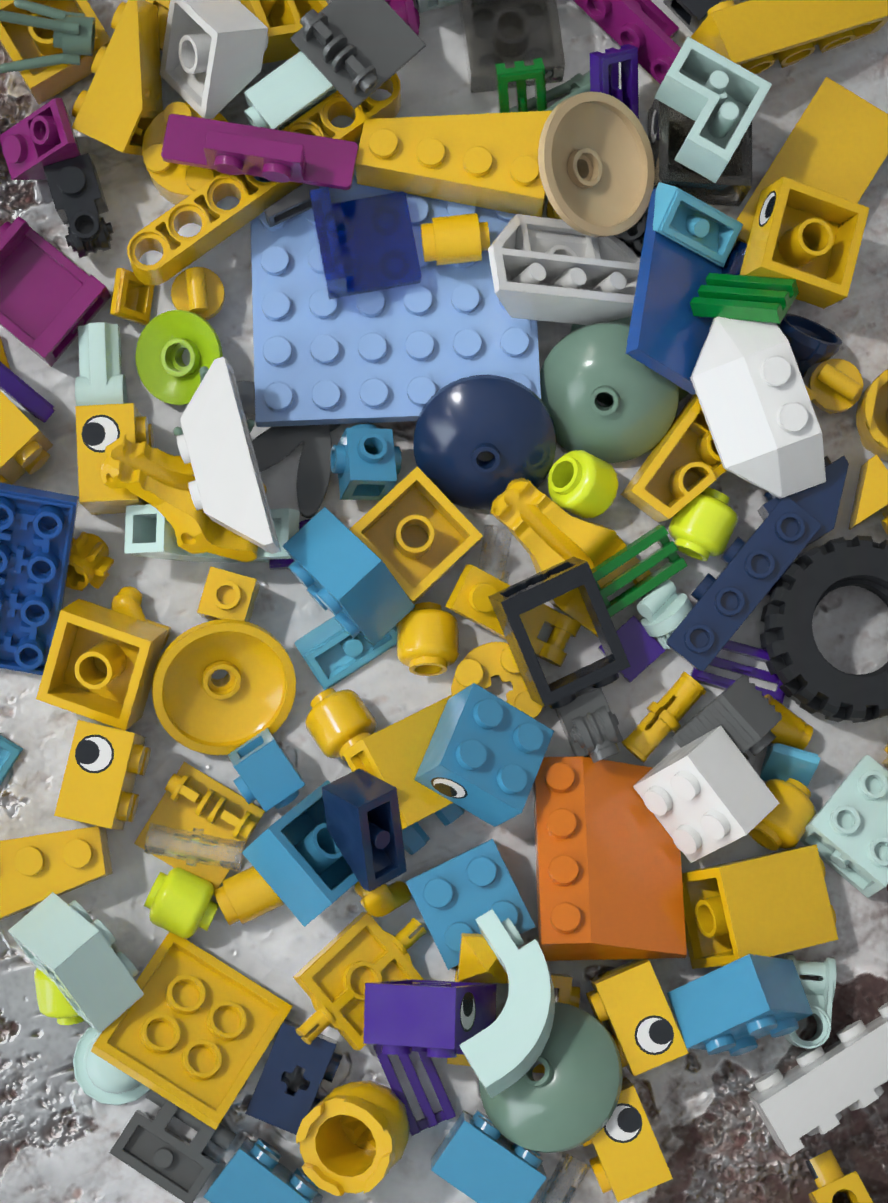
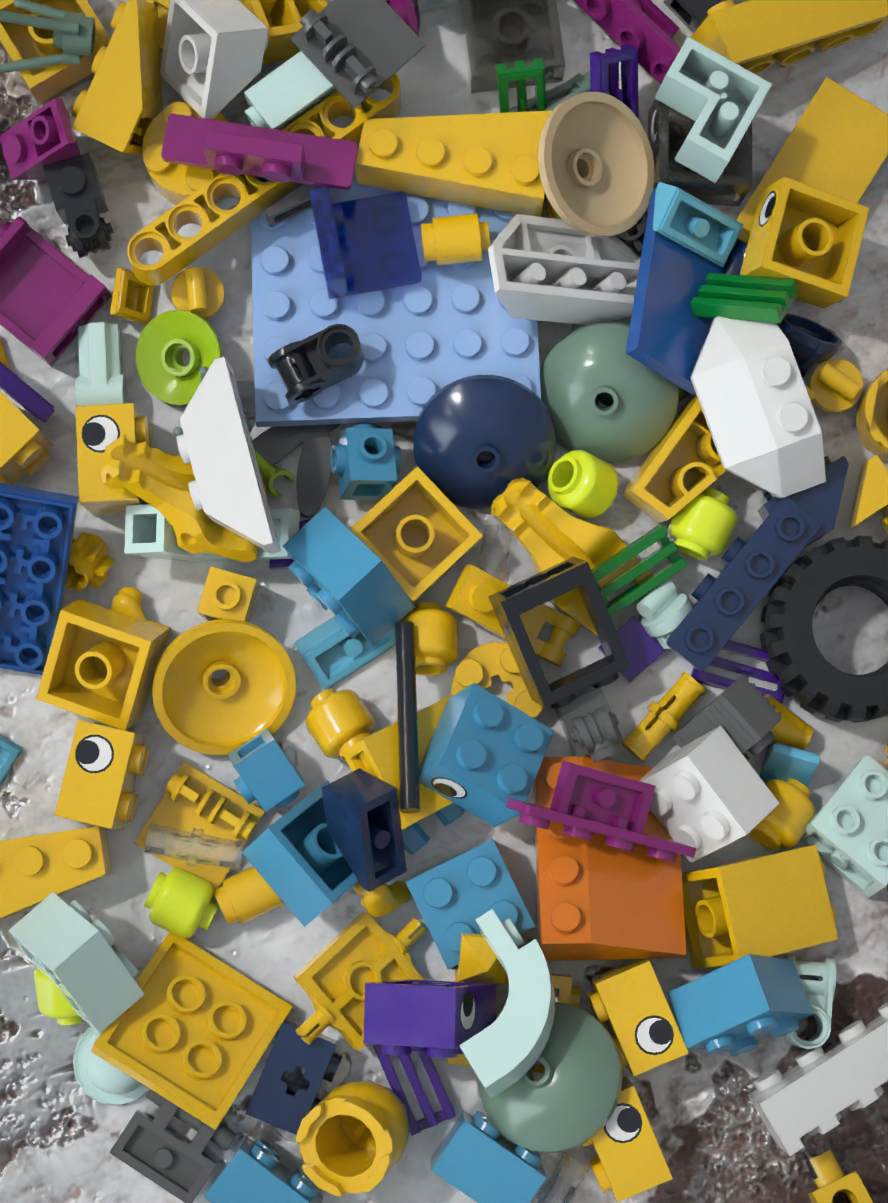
(270, 472): none -> lime hand
(314, 364): none -> black piece
(407, 717): none -> black bar
(603, 804): none -> magenta bracket

